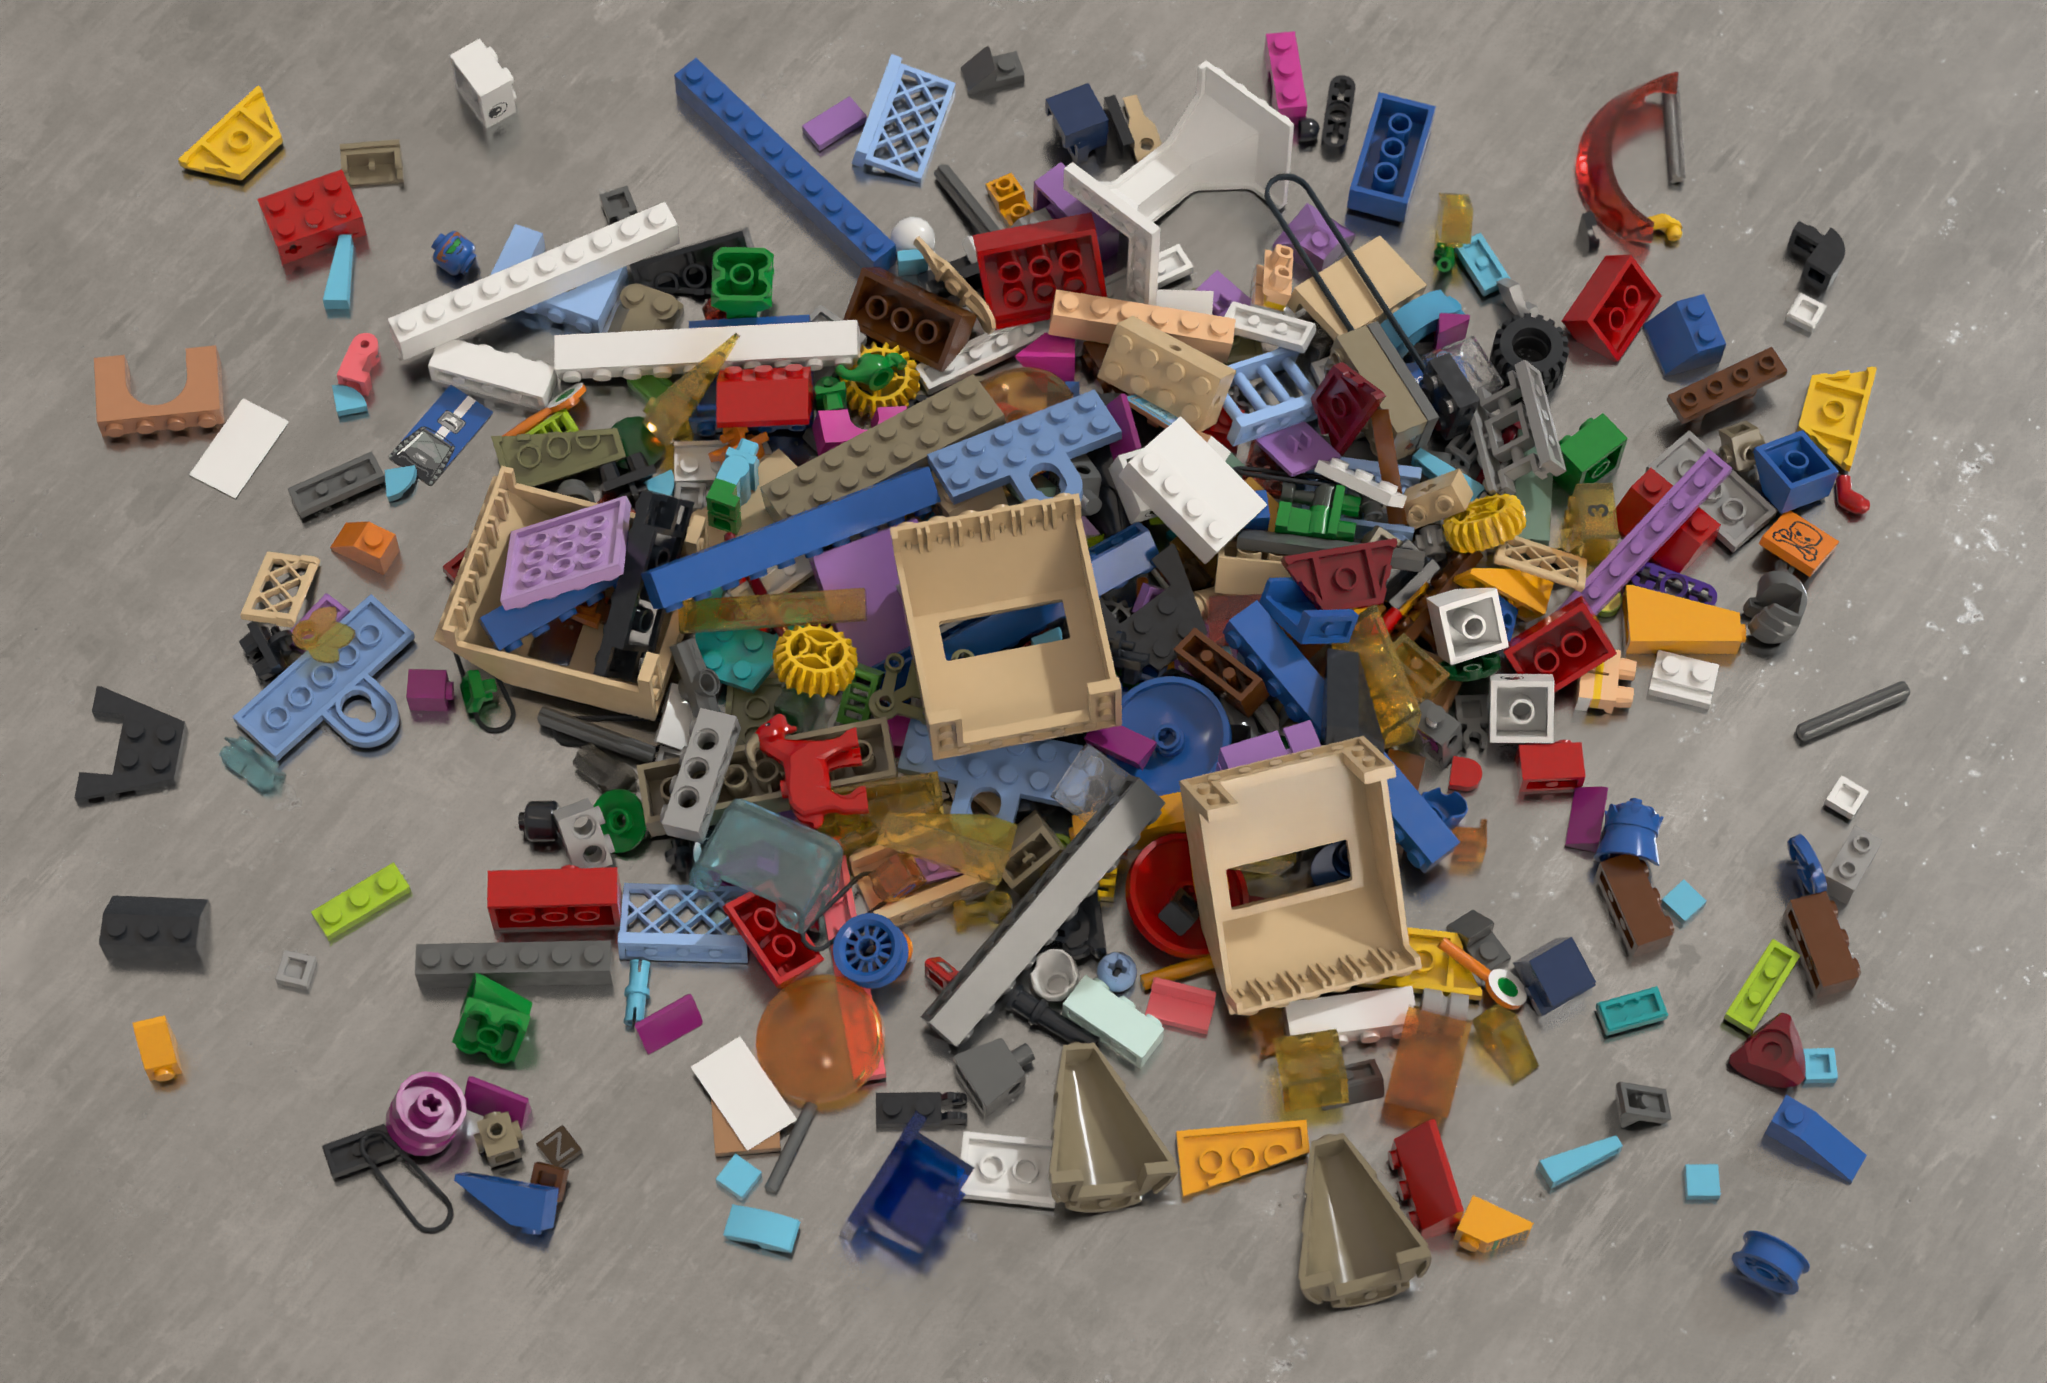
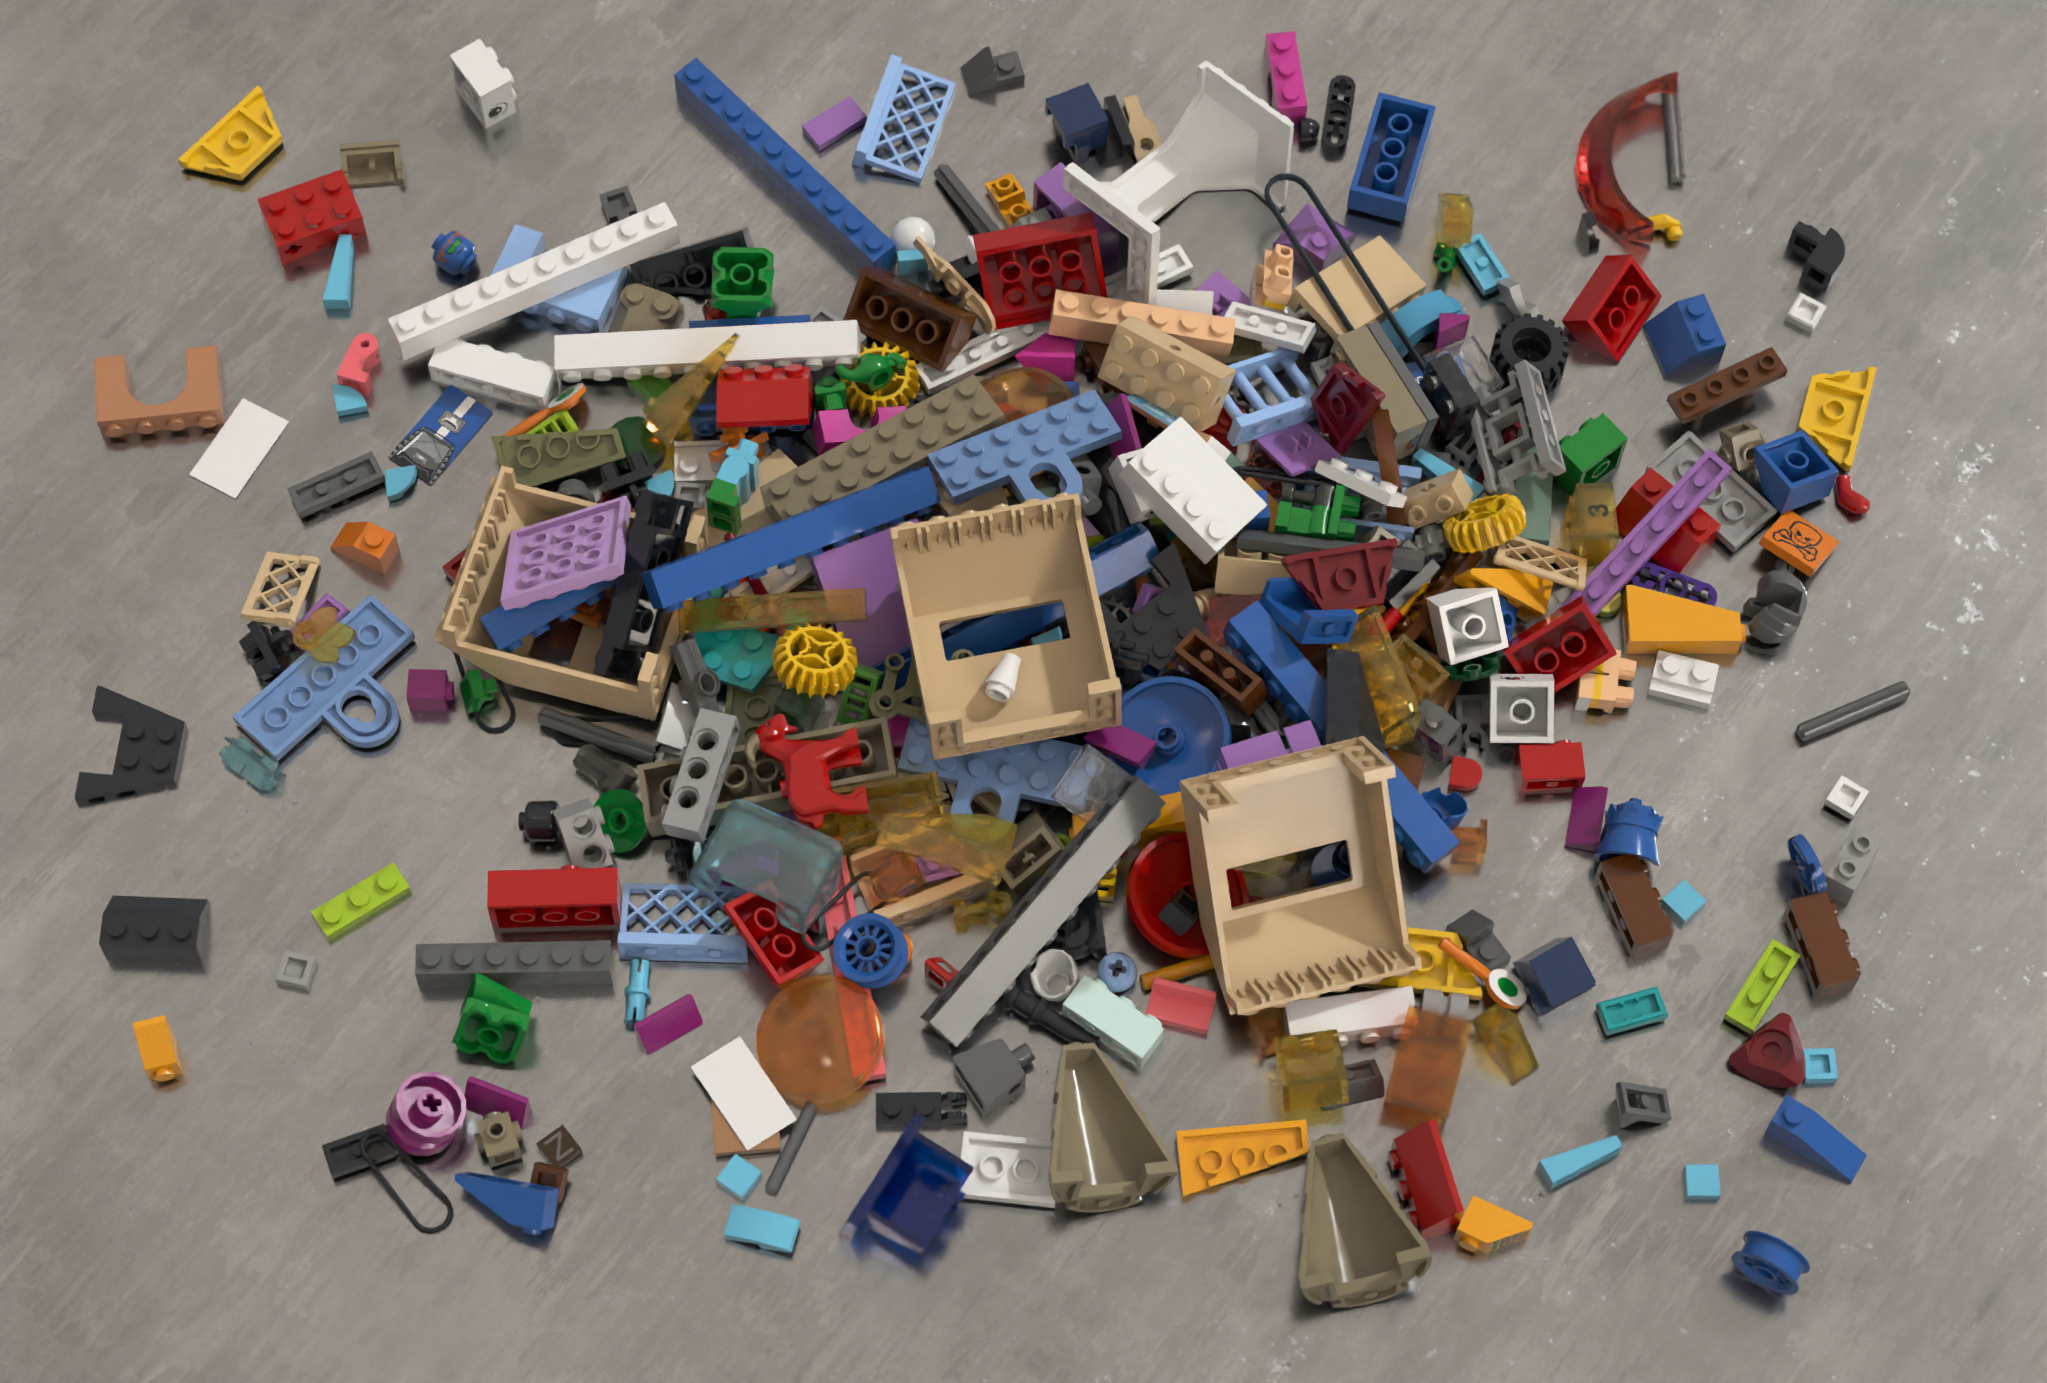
(1003, 679): none -> white cone

